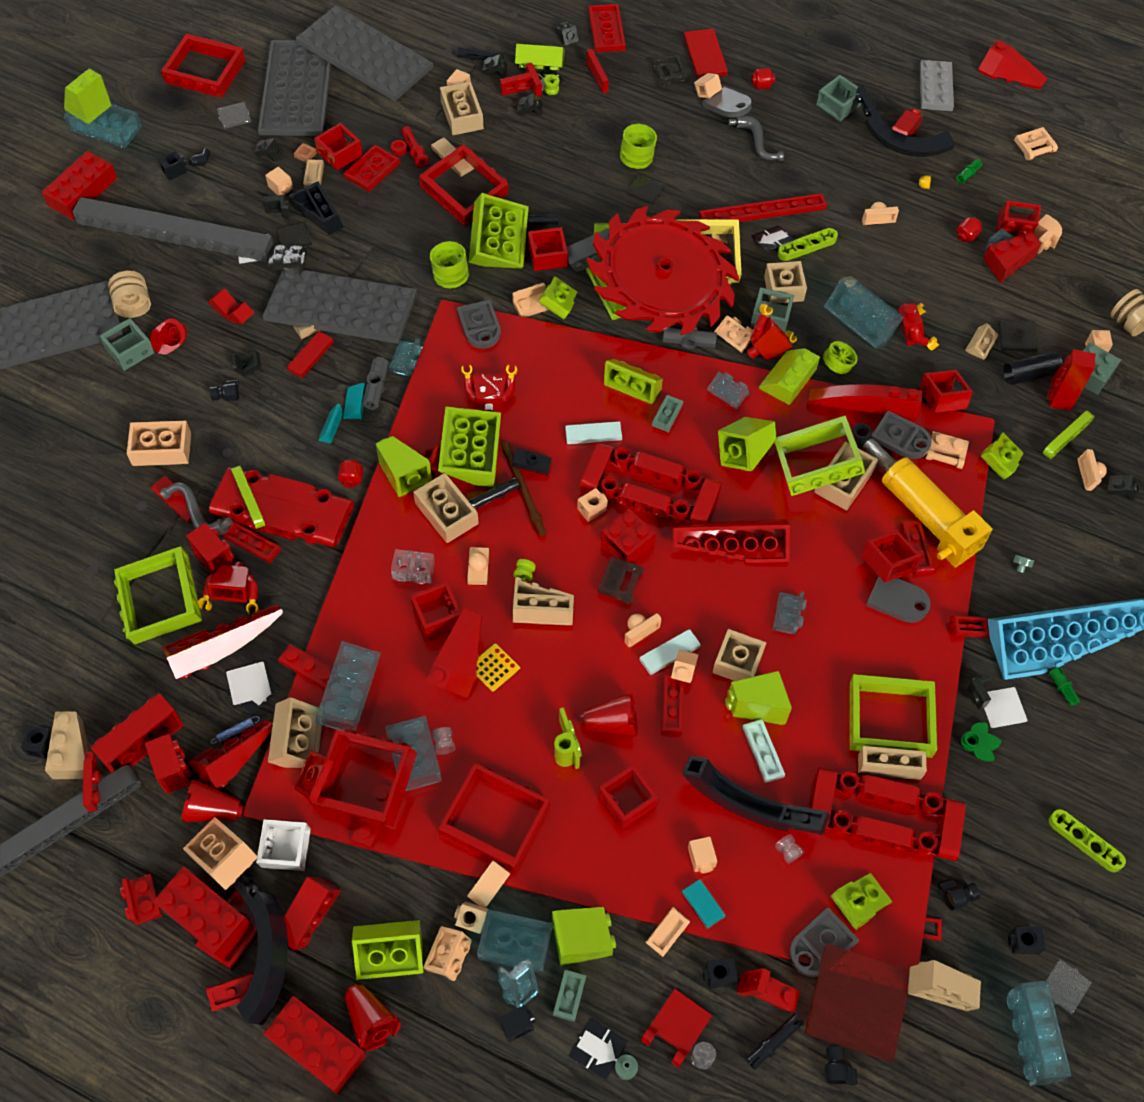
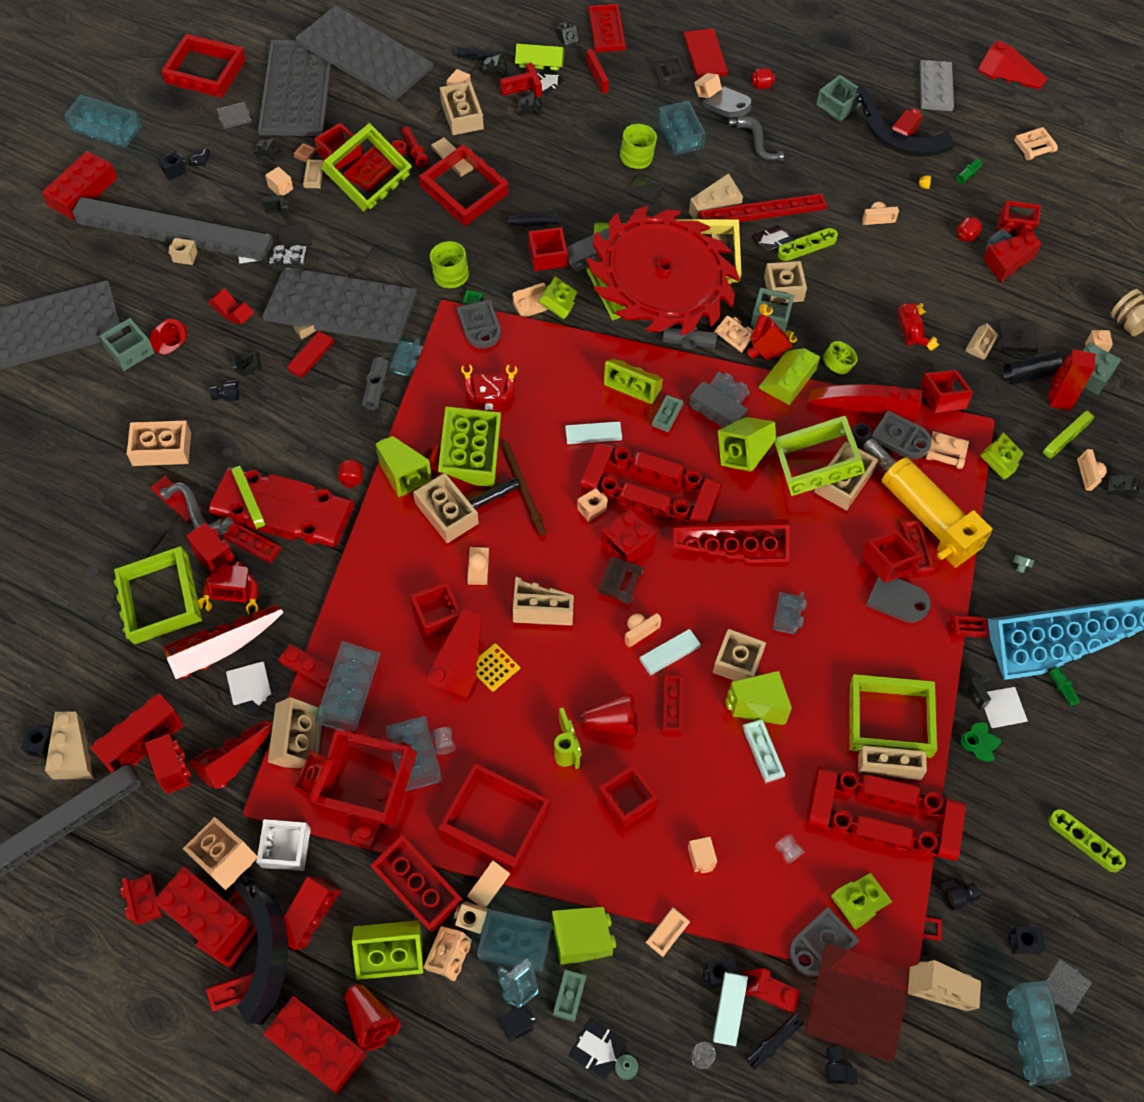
(86, 97): lime slope -> none
(91, 778): red hinge -> none
(129, 294): tan wheel -> none
(183, 251): none -> tan brick
(207, 802): red cone -> none
(234, 730): light blue piece -> none
(316, 207): black wedge -> none
(331, 424): teal slope -> none
(354, 400): teal slope -> none
(385, 148): none -> lime window
(414, 562): clear brick -> none
(417, 883): none -> red brick
(472, 297): none -> green tile
(498, 233): lime slope -> none
(524, 570): lime wheel -> none
(531, 461): black plate -> none
(551, 84): lime wheel -> none
(678, 1024): red flag -> none
(681, 127): none -> clear light blue brick
(684, 666): light nougat brick -> none
(703, 904): teal tile -> none
(716, 405): none -> dark grey brick
(718, 195): none -> tan wedge
(730, 1008): none -> light aqua tile
(751, 806): black arch -> none
(863, 312): clear light blue brick -> none
(1048, 232): light nougat brick -> none

